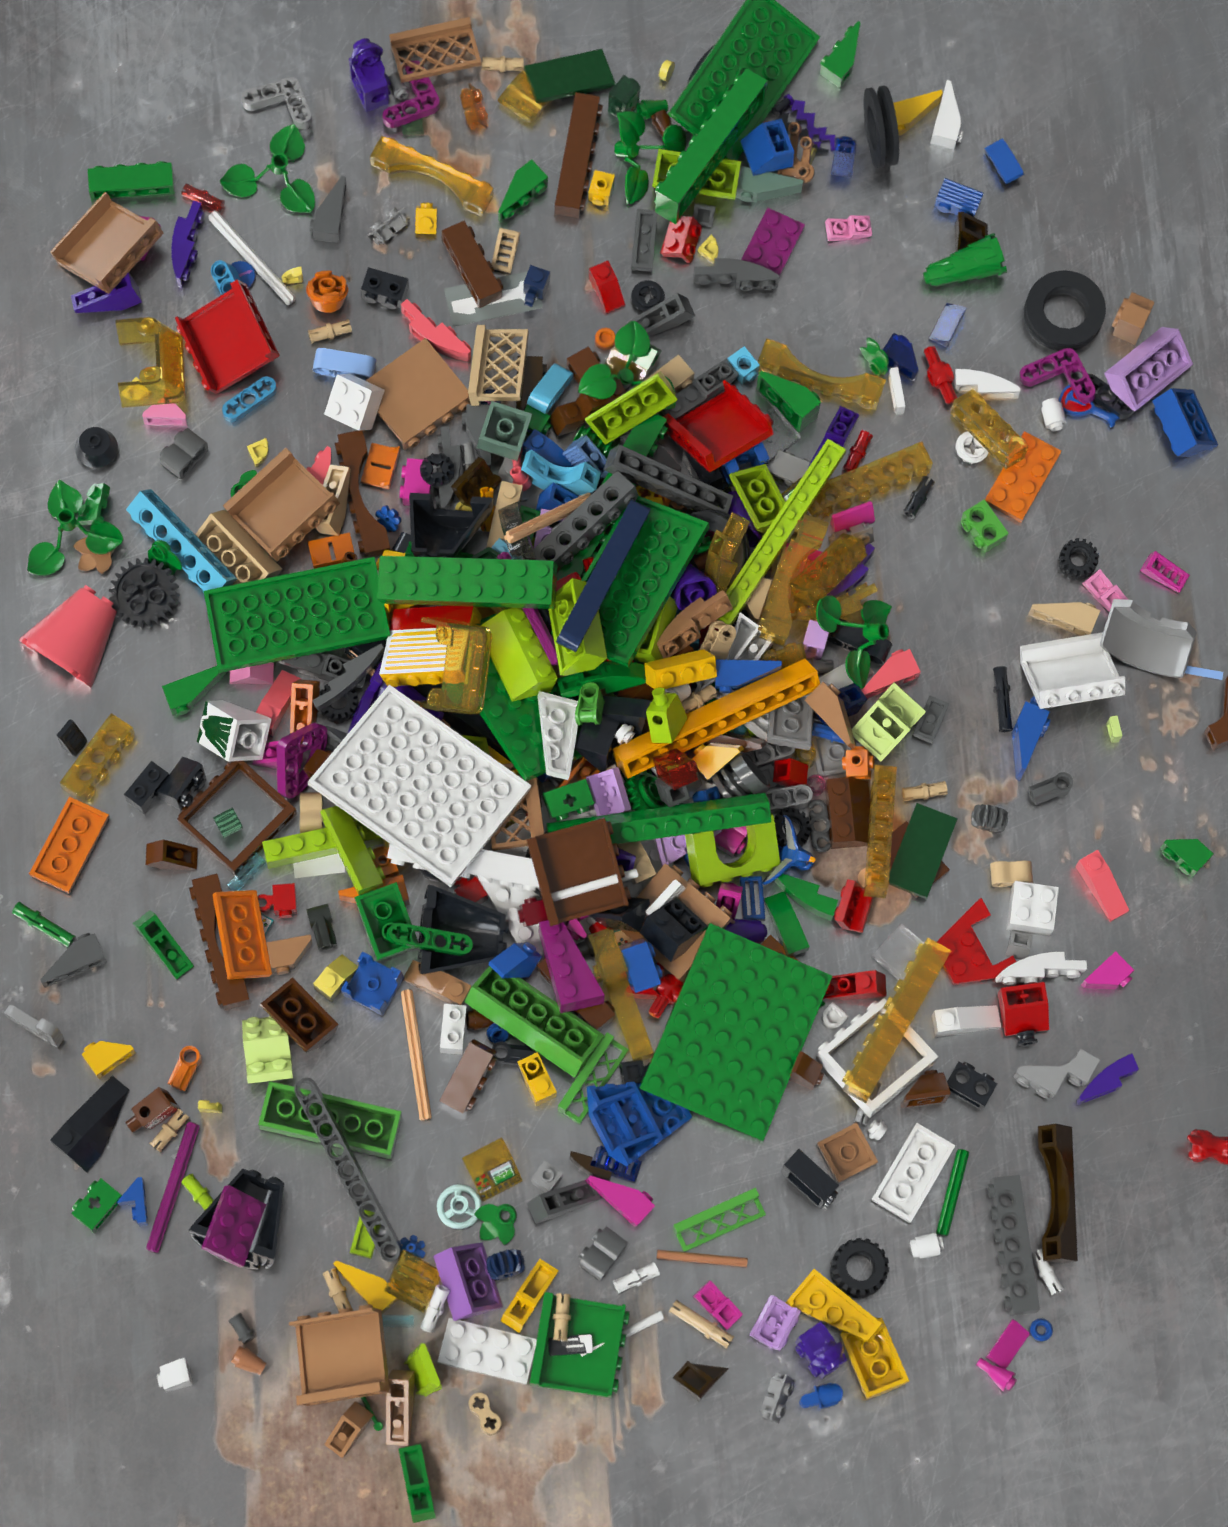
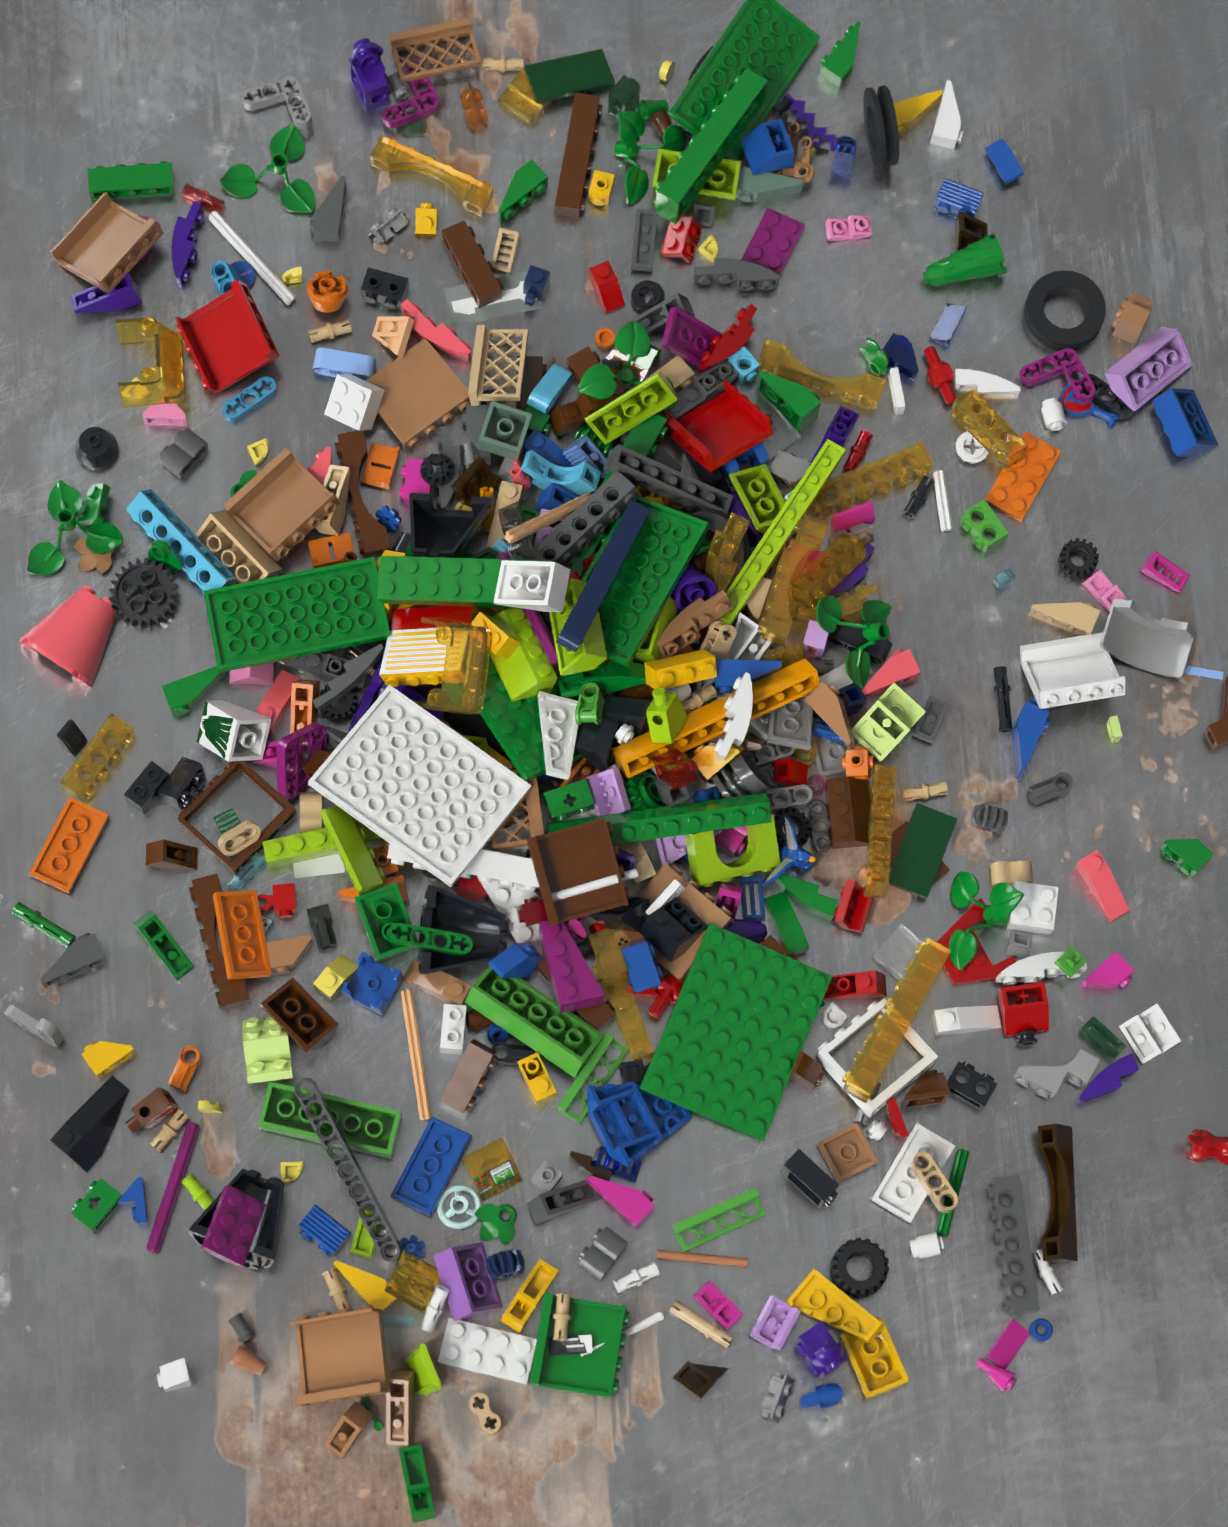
(239, 838): none -> tan plate
(291, 1171): none -> light yellow tile
(324, 1230): none -> blue brick
(393, 333): none -> light nougat wing
(431, 1166): none -> blue tile
(503, 641): none -> yellow brick
(532, 585): none -> white slope
(613, 364): none -> black tile
(687, 336): none -> magenta plate
(730, 340): none -> red slope
(739, 710): none -> white slope
(896, 1118): none -> red tile
(934, 1193): none -> tan beam
(942, 500): none -> white axle
(1003, 901): none -> green plant
(1004, 579): none -> clear light blue tile
(1070, 961): none -> bright green tile
(1103, 1037): none -> clear green plate
(1150, 1033): none -> white slope

